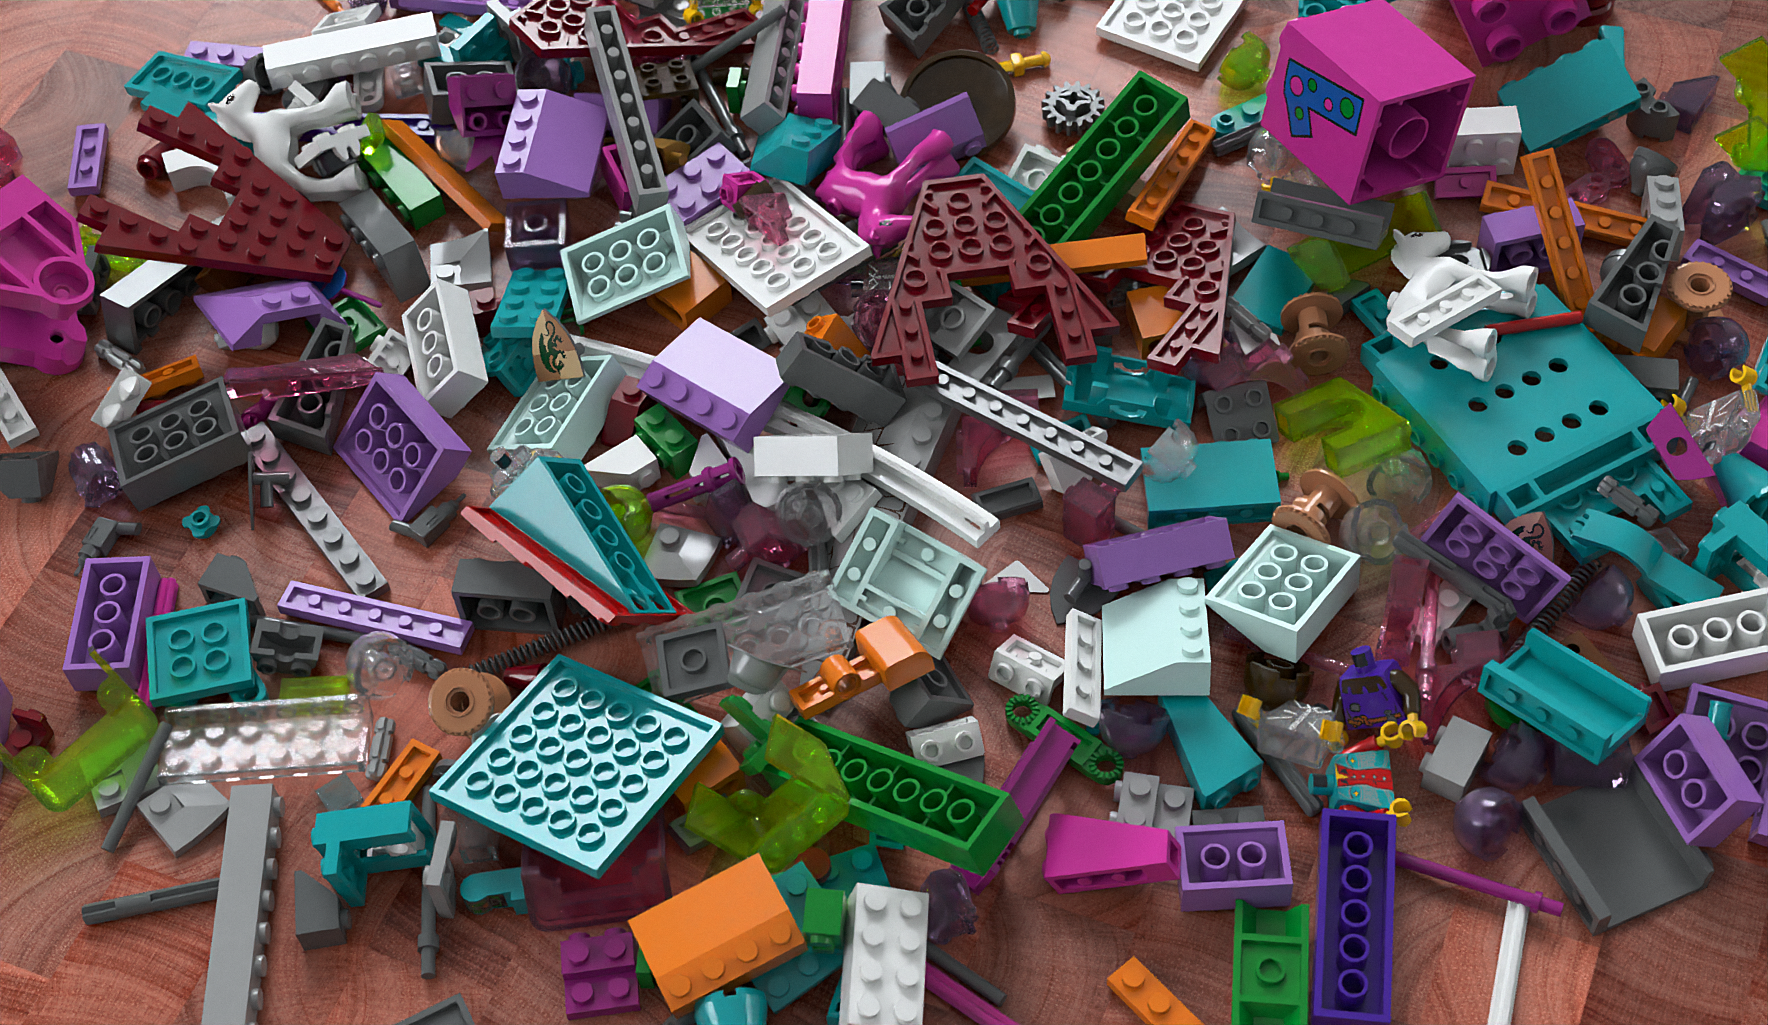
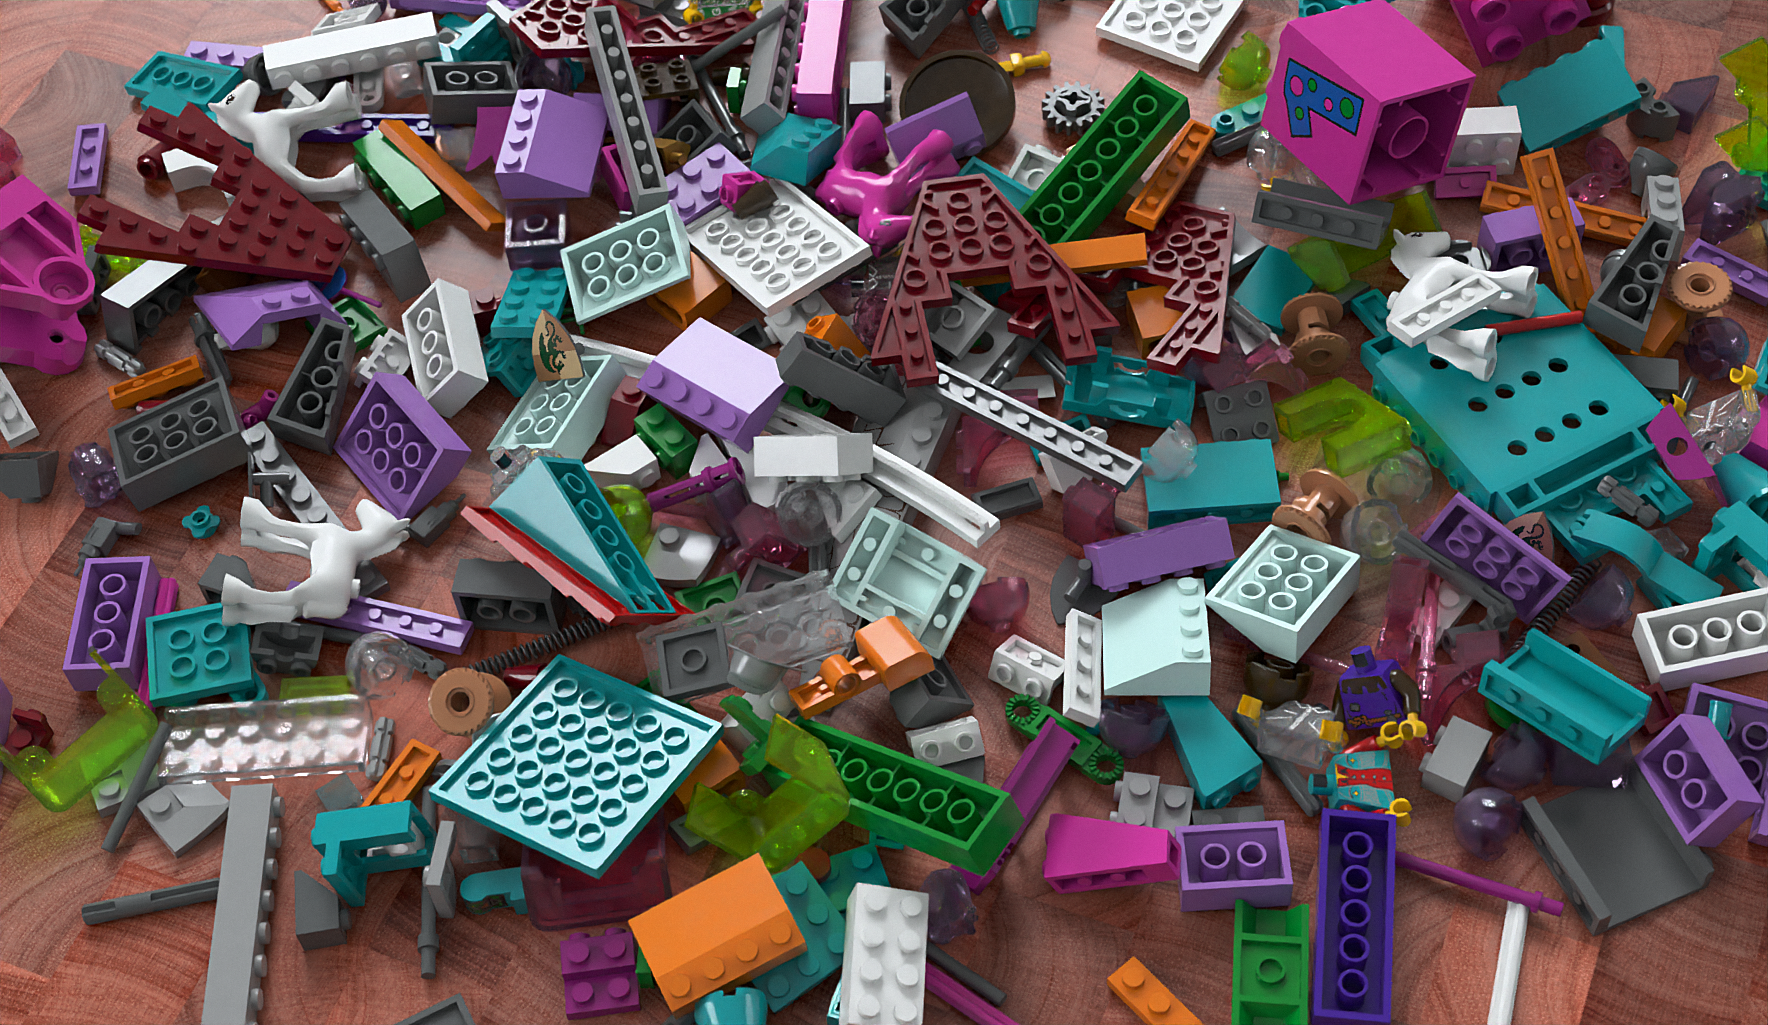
(121, 398): white tile -> none
(205, 340): none -> dark grey axle
(300, 377): clear pink wedge -> none
(333, 563): none -> white animal
(334, 152): white piece -> none
(377, 132): clear neon green plate -> none
(463, 261): light grey plate -> none
(481, 103): magenta slope -> none
(768, 215): clear pink slope -> none
(824, 919): green brick -> none
(885, 103): dark grey brick -> none
(1017, 569): white sticker -> none

